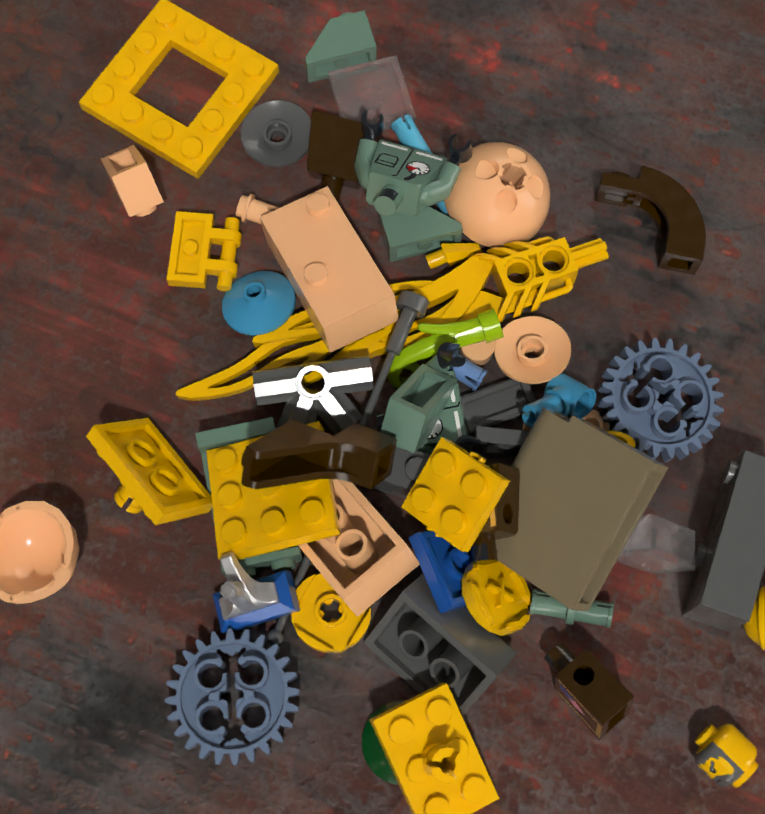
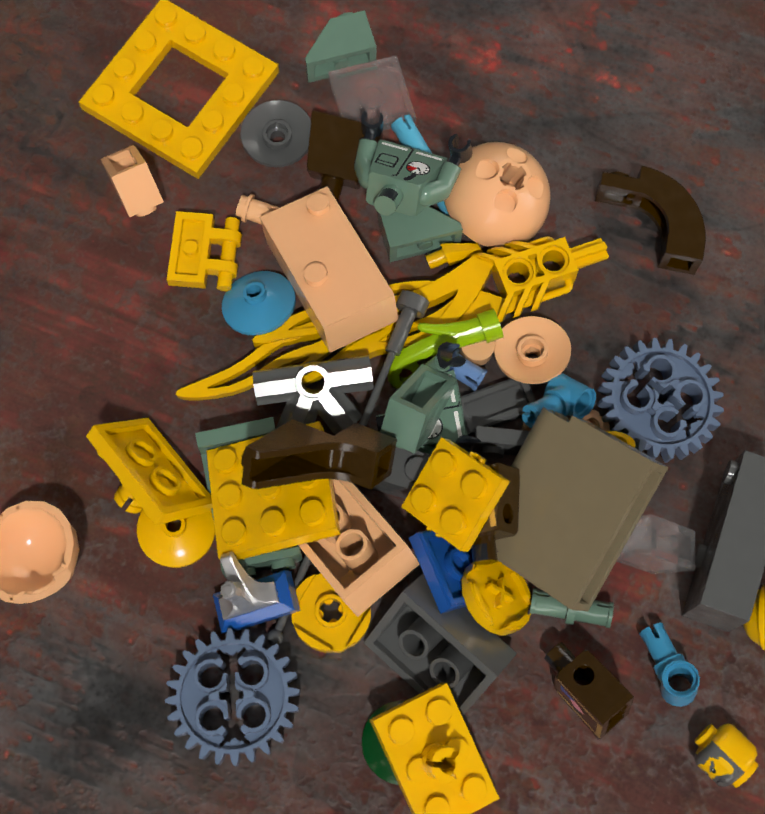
(179, 547): none -> yellow dish
(670, 664): none -> dark azure pin

